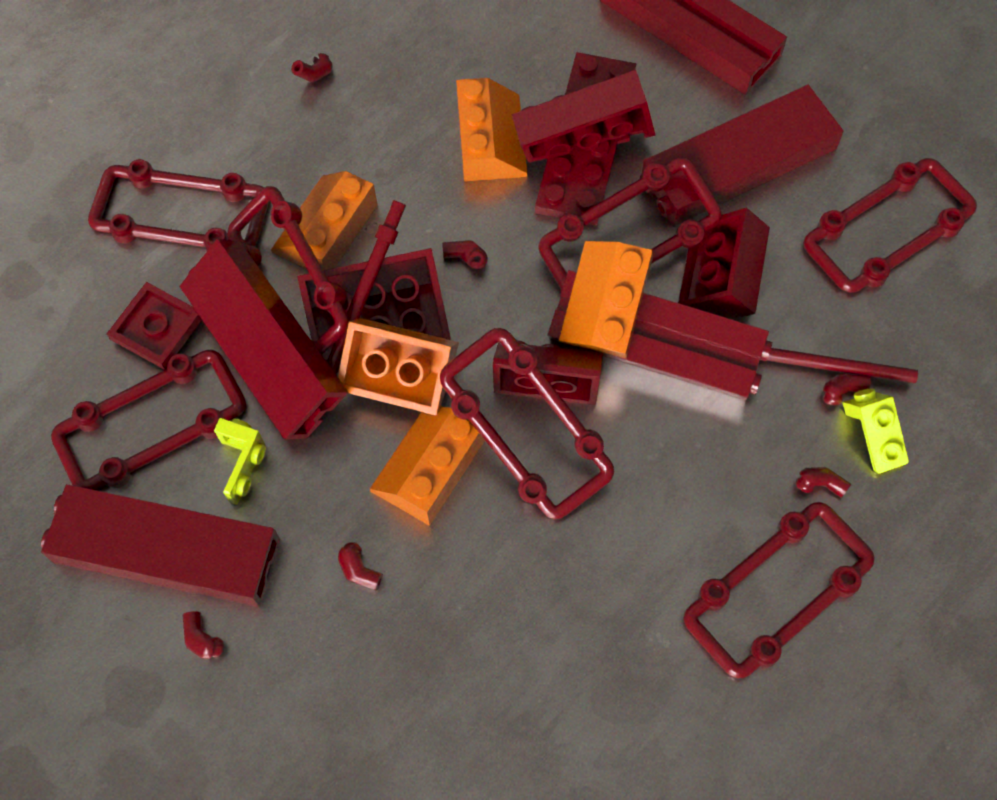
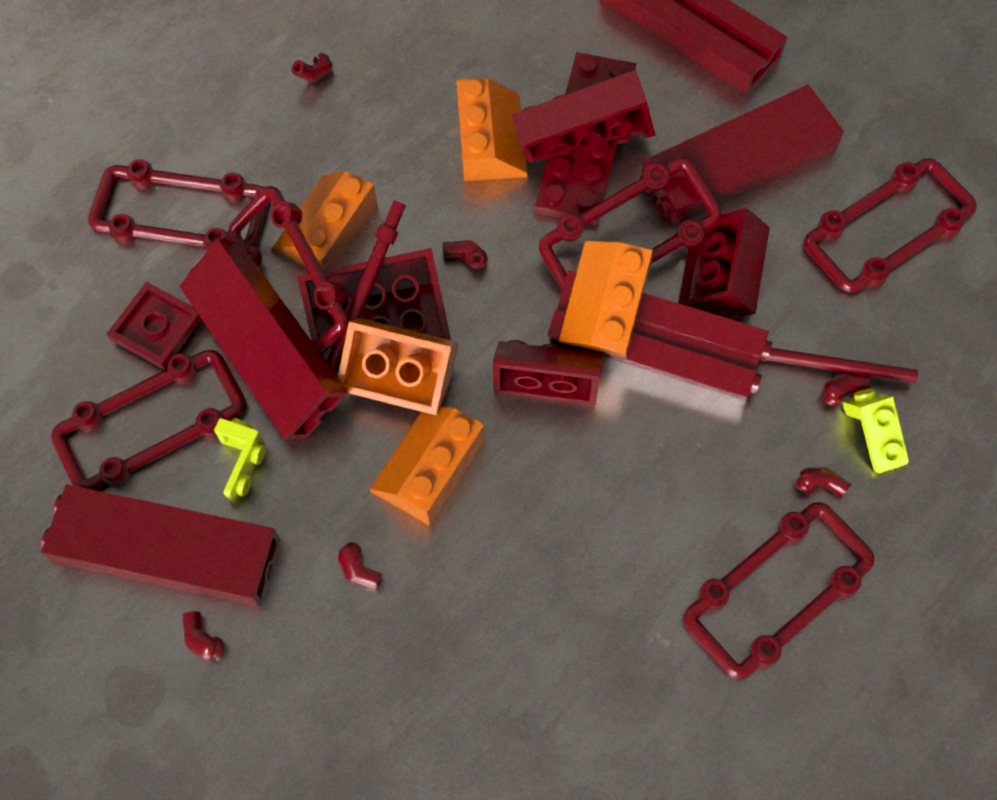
(523, 361): dark red bar -> none

